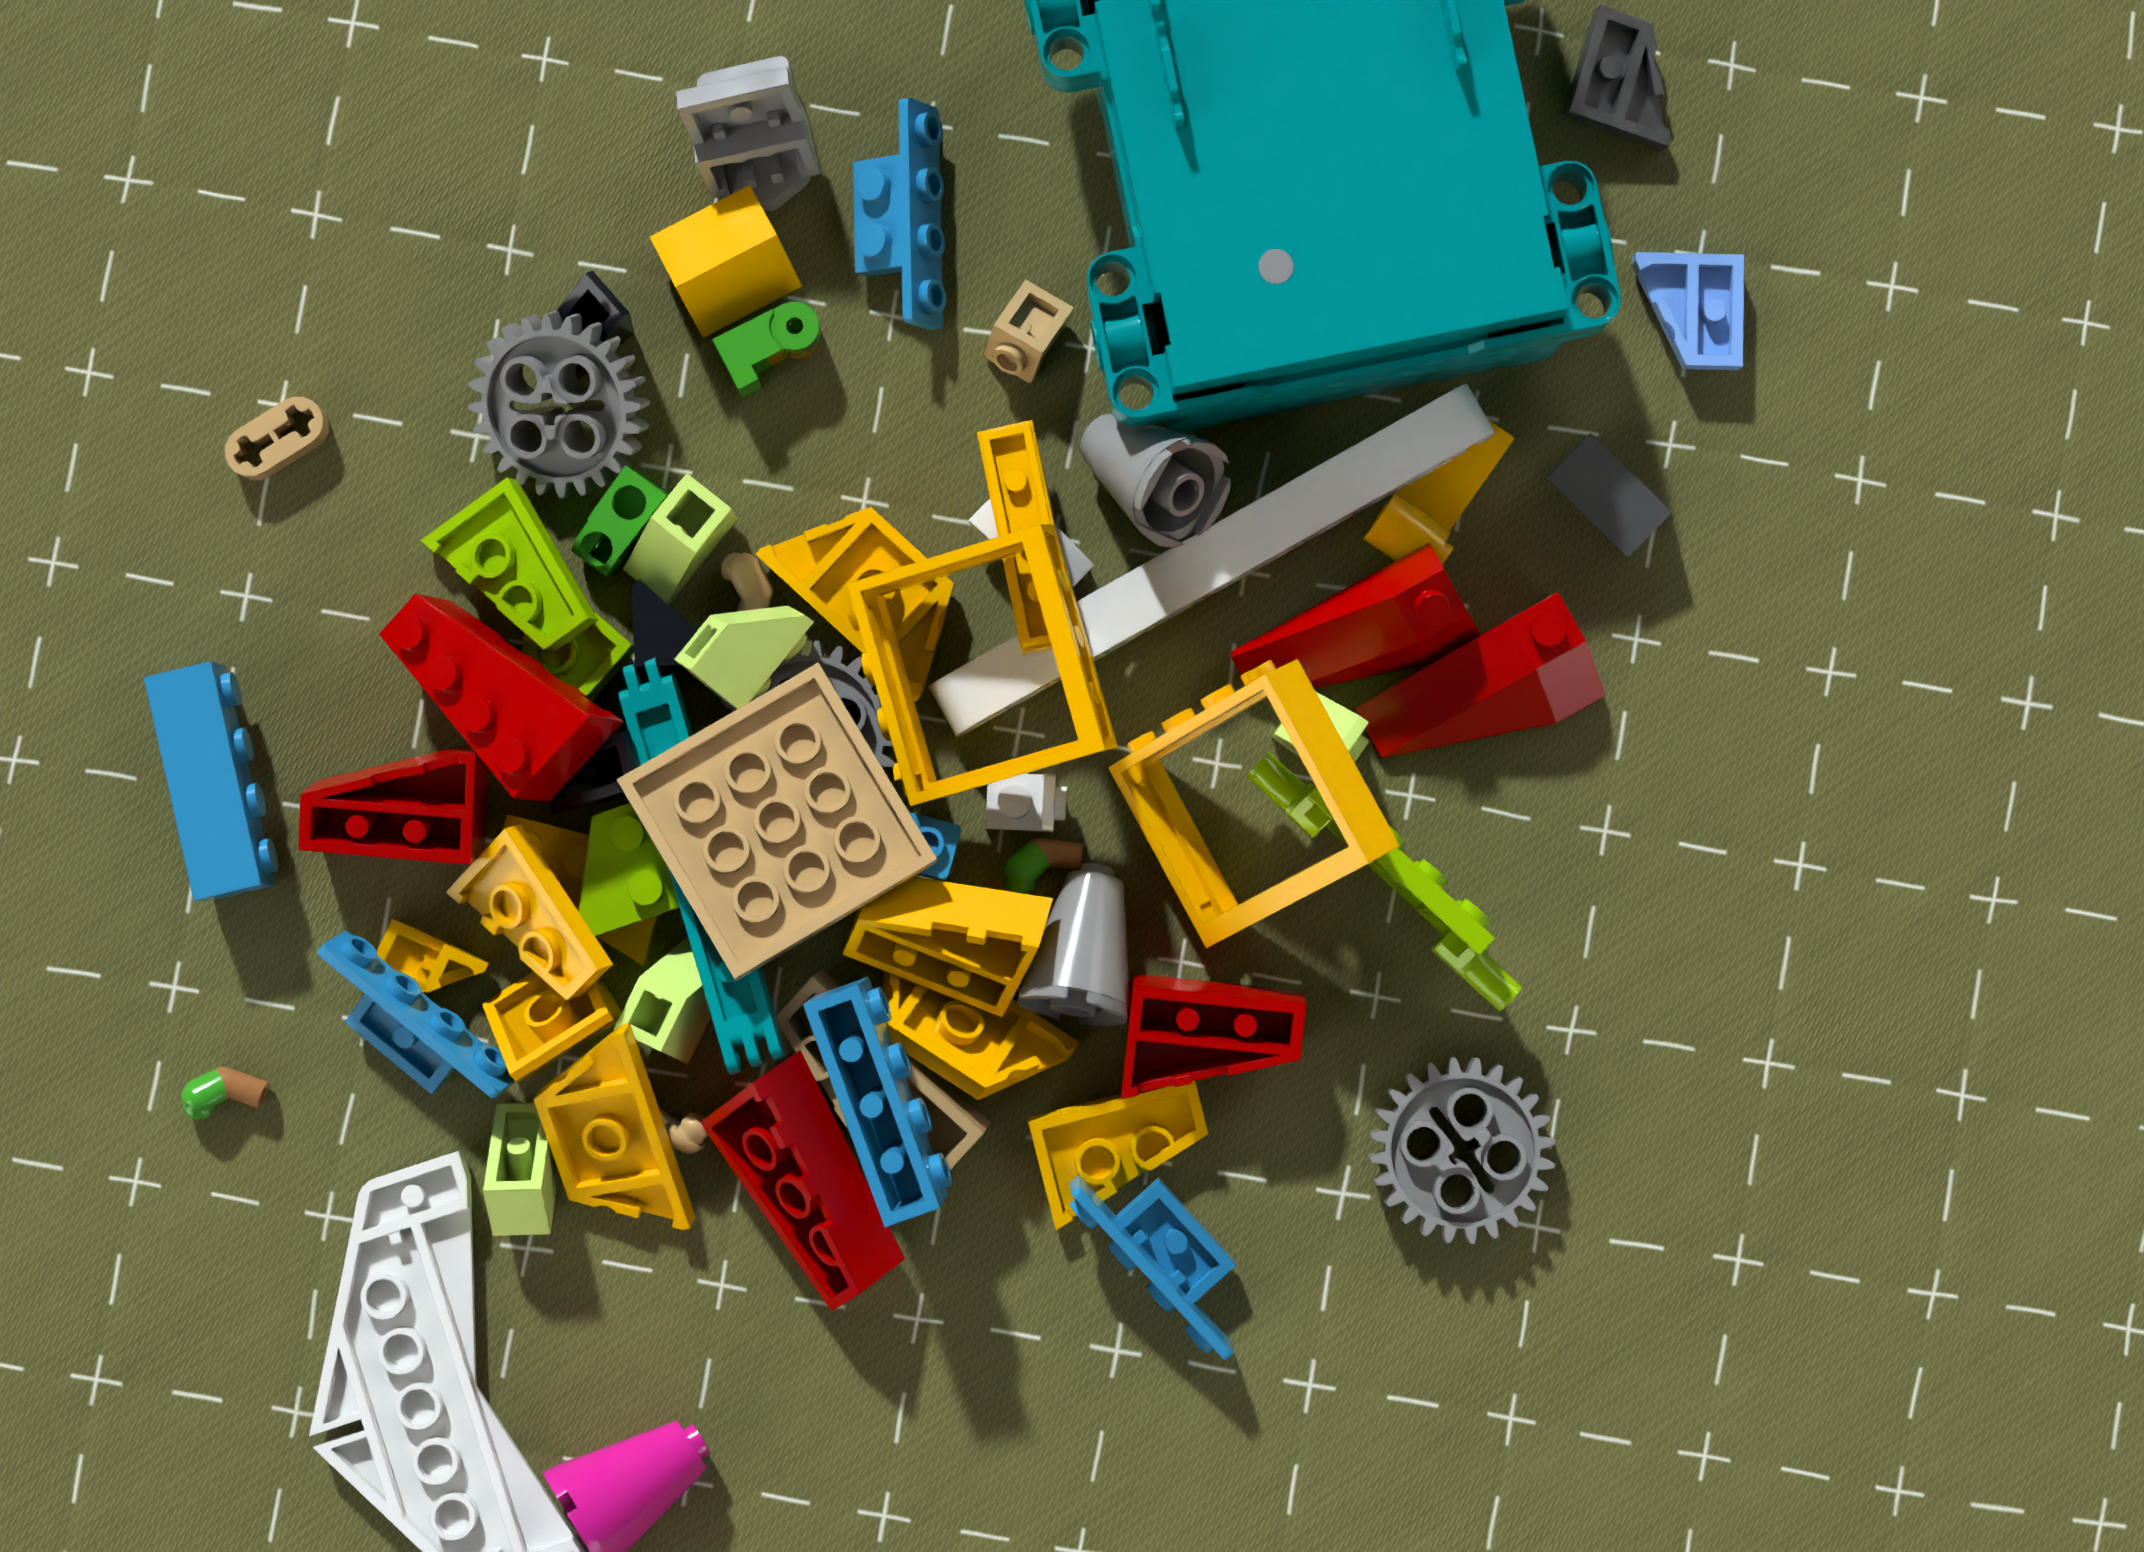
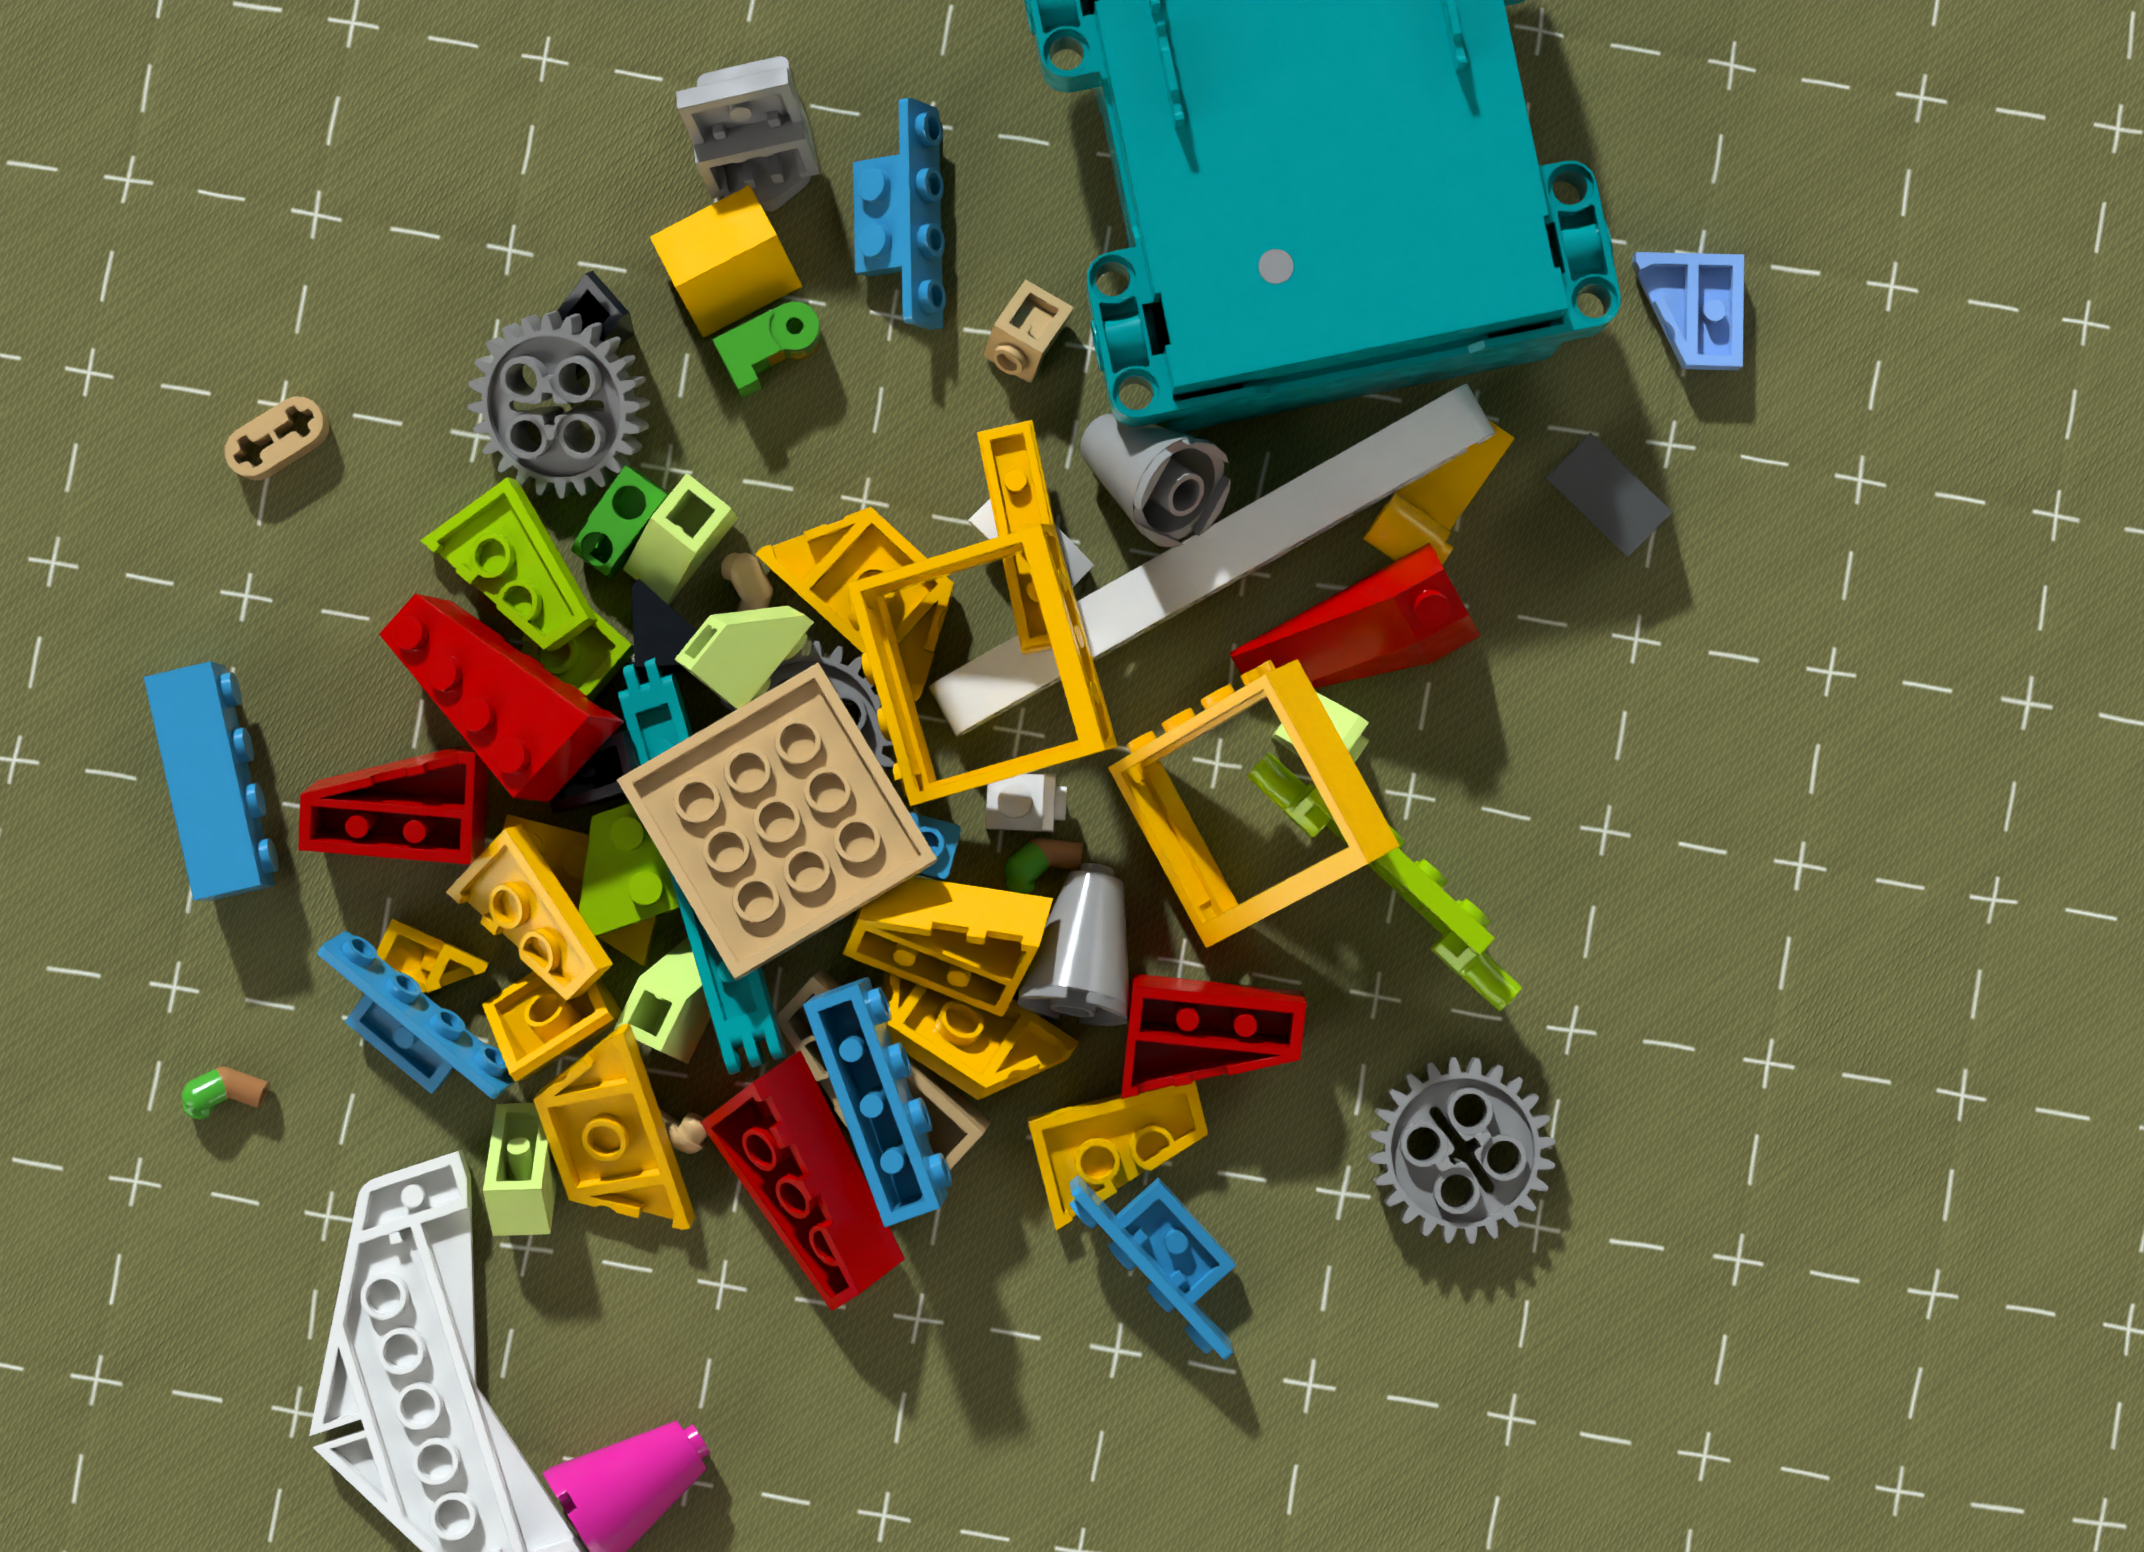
(1500, 683): red wedge -> none
(1618, 80): flat silver wing -> none

